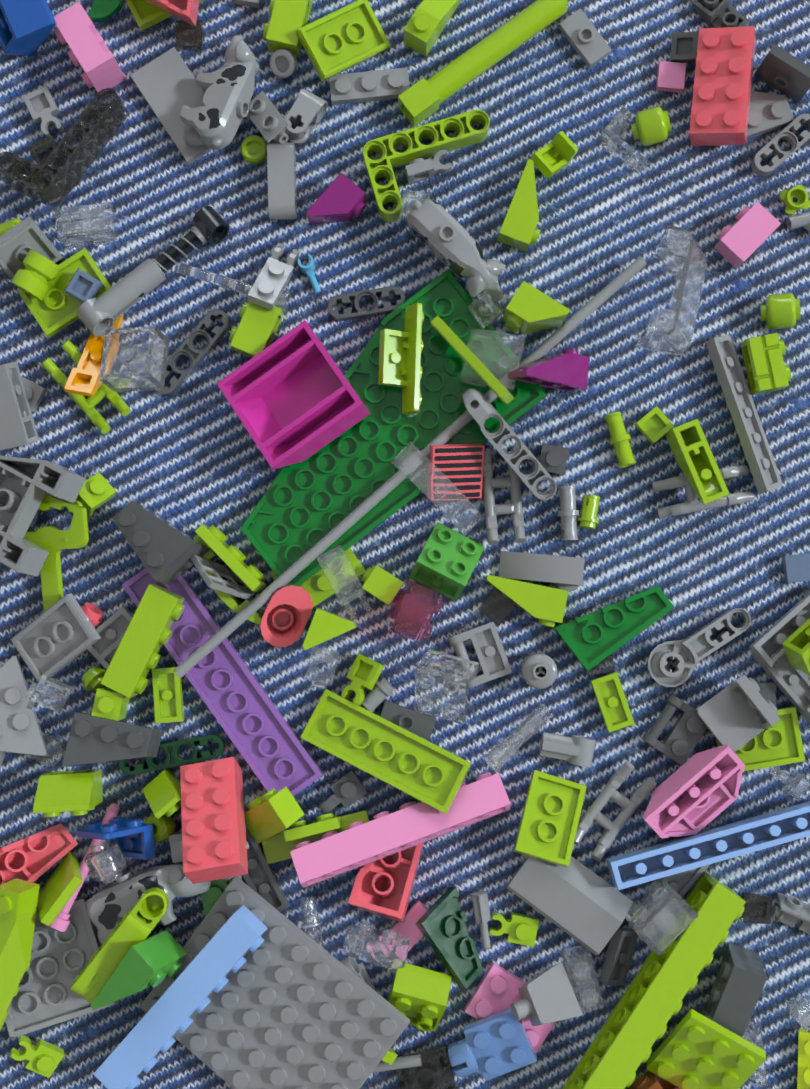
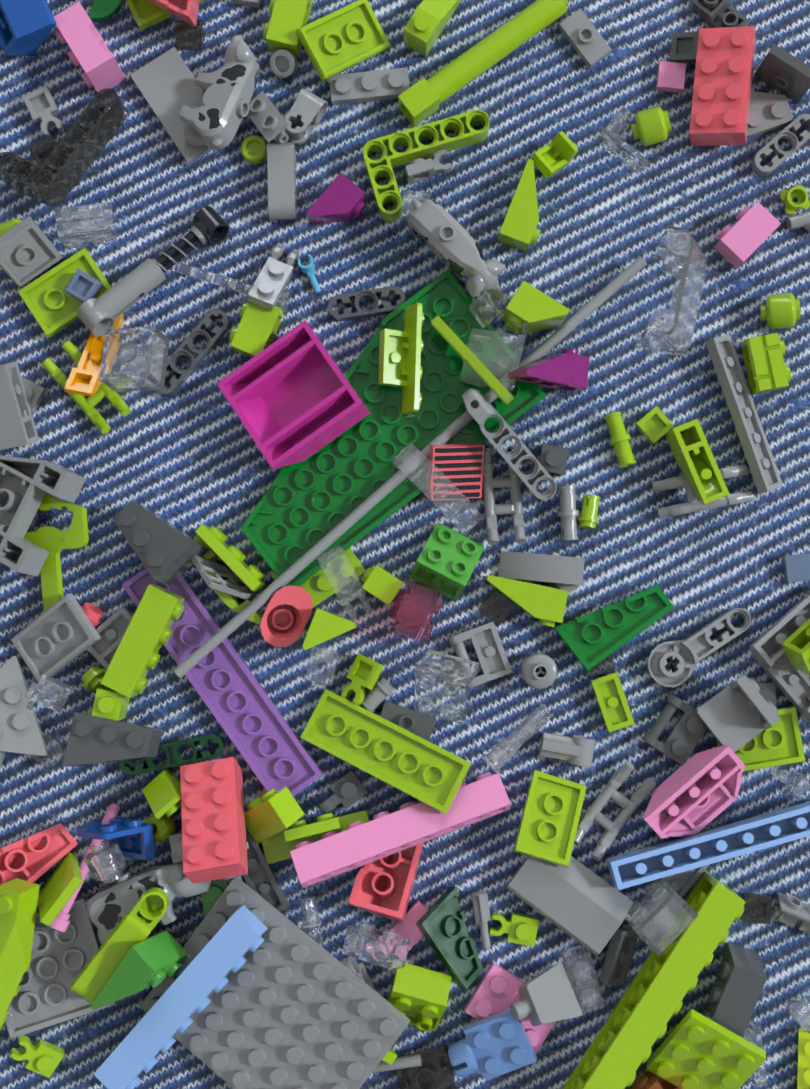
(36, 275): lime wheel -> none
(68, 791): lime slope -> none
(95, 493): lime bracket -> none
(167, 695): lime plate -> none

